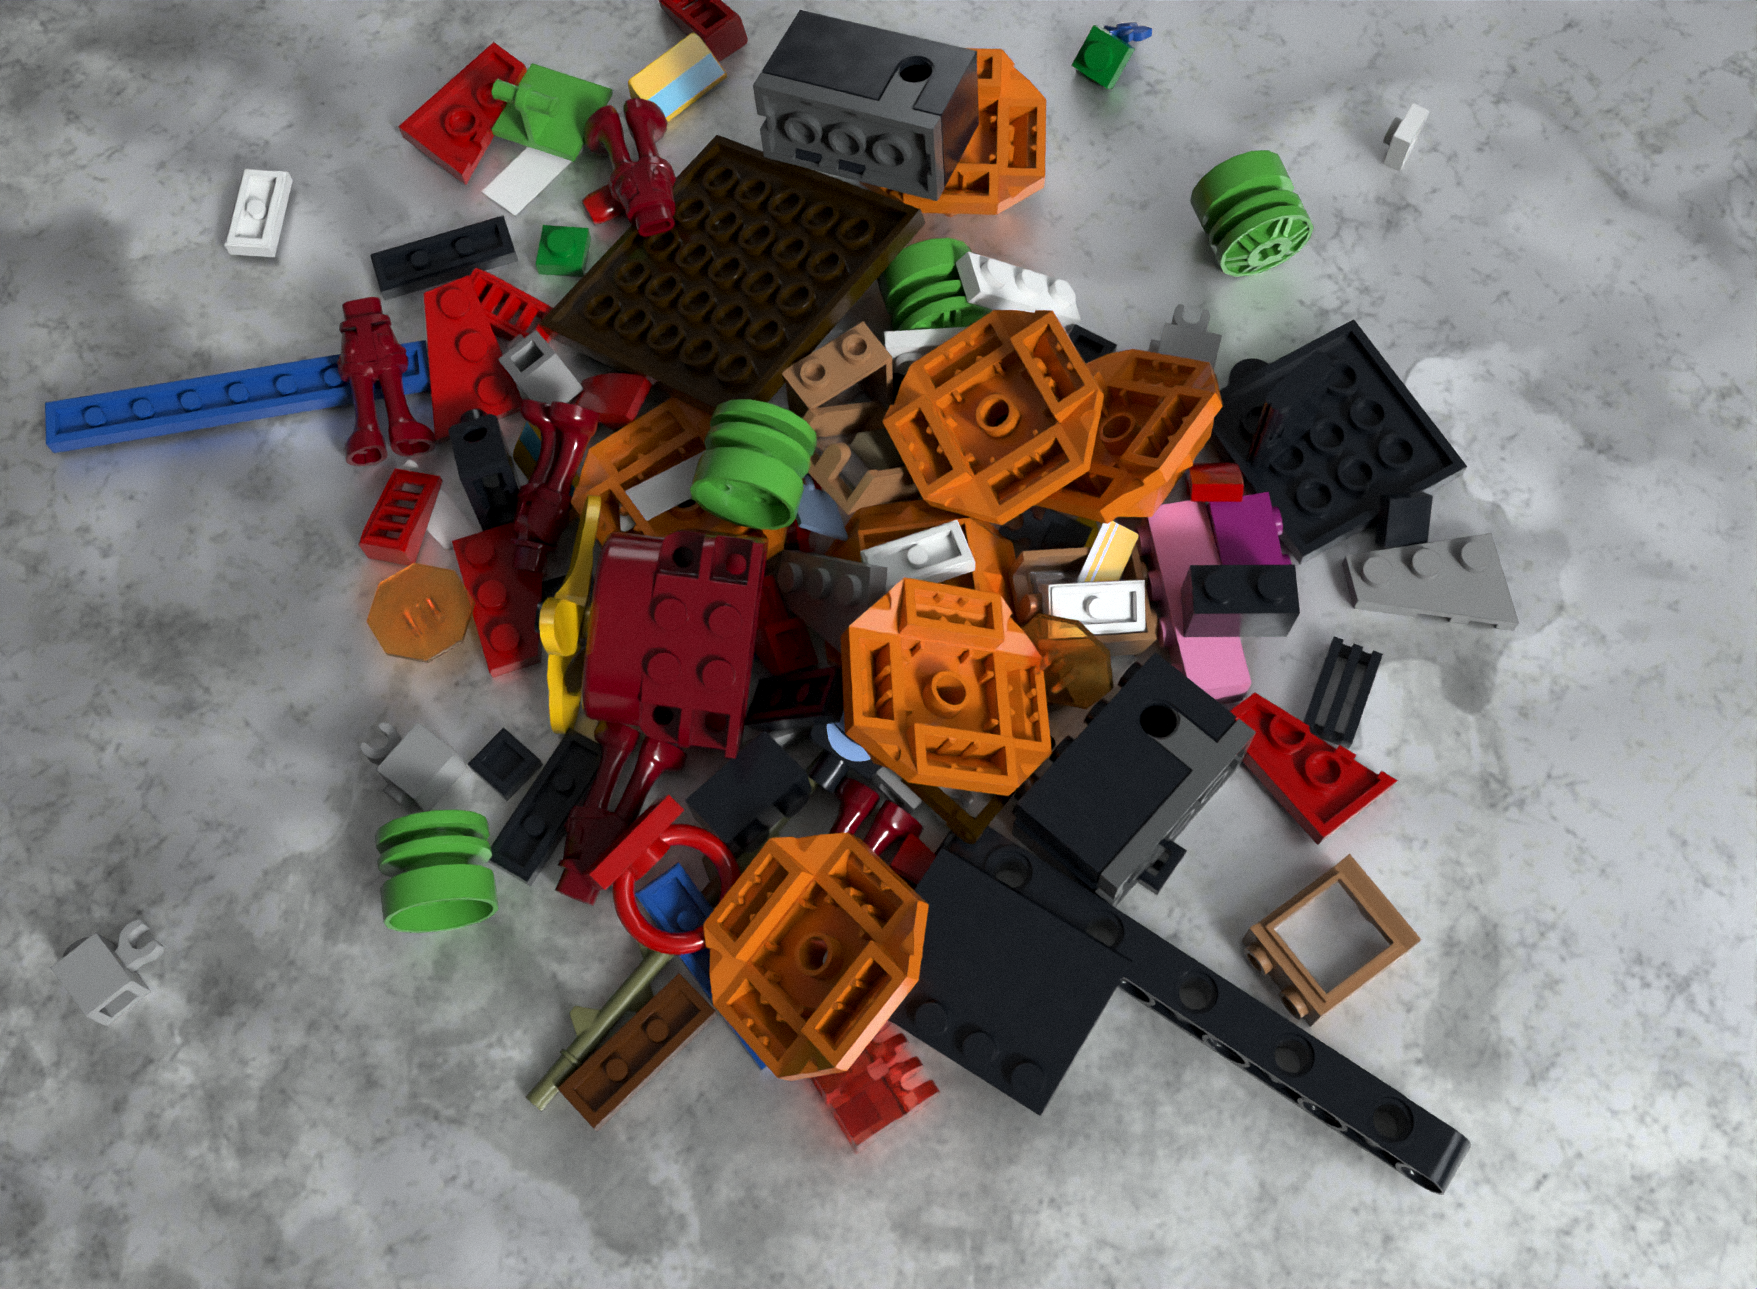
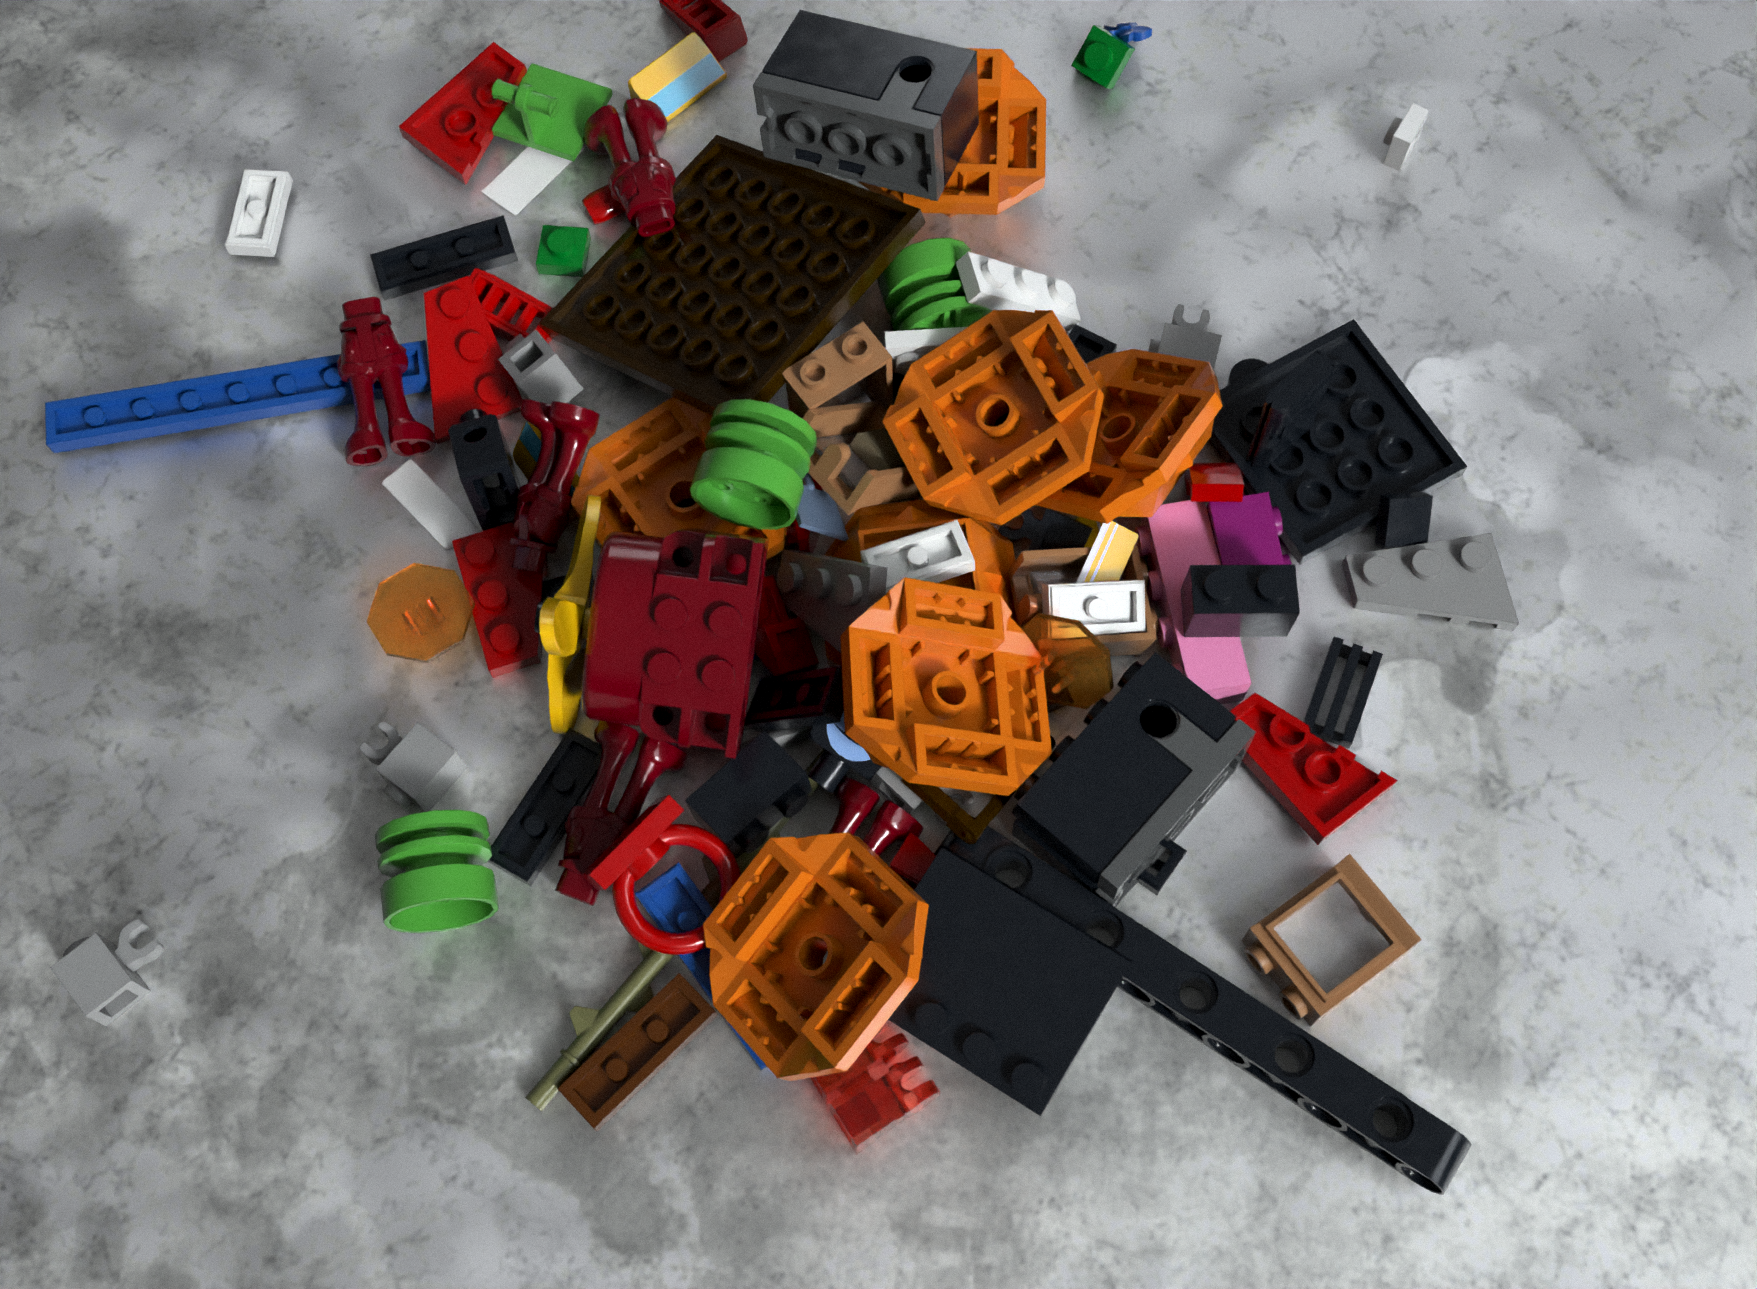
(406, 547): red slope -> none
(505, 764): black tile -> none
(614, 397): red slope -> none
(662, 491): white sticker -> none
(1251, 213): bright green wheel -> none

